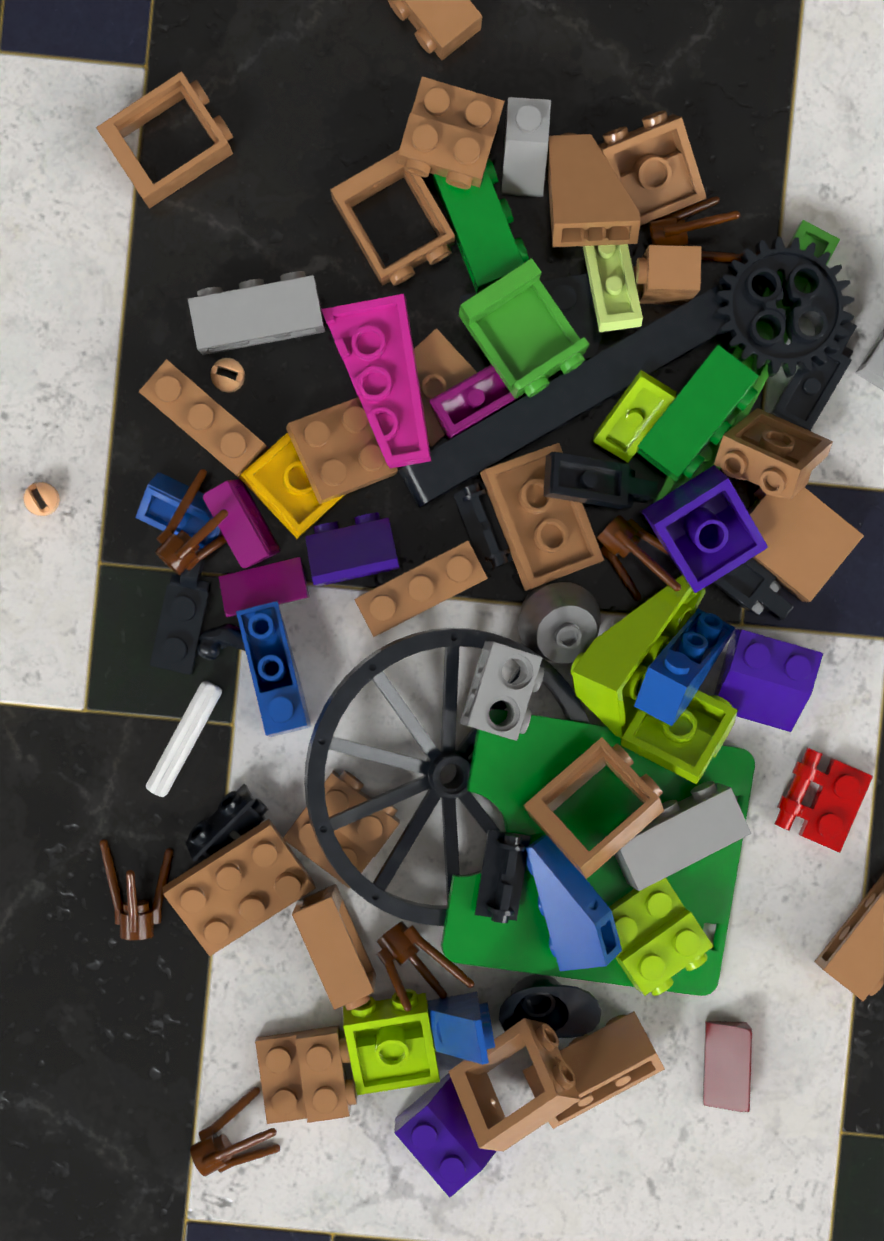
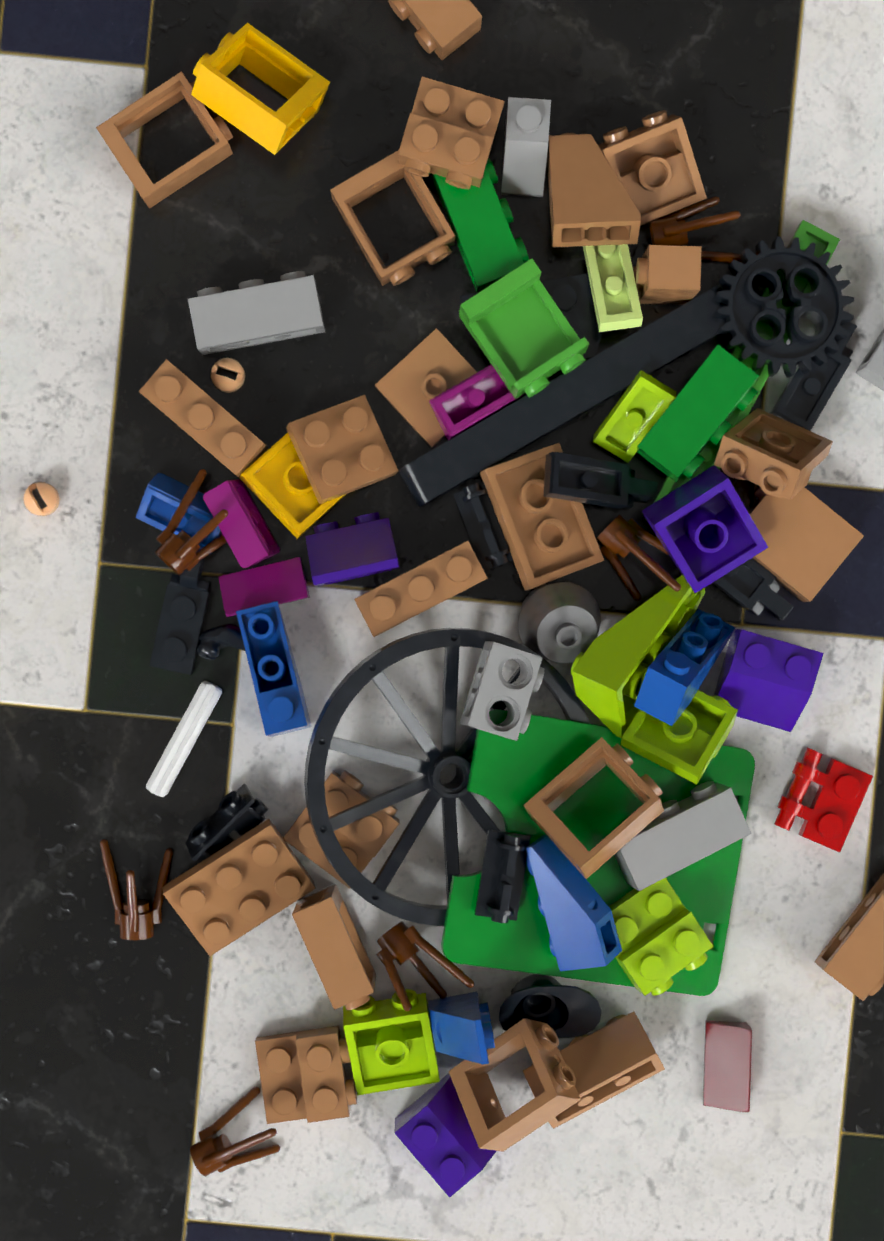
(273, 66): none -> yellow window
(381, 362): dark pink wing -> none

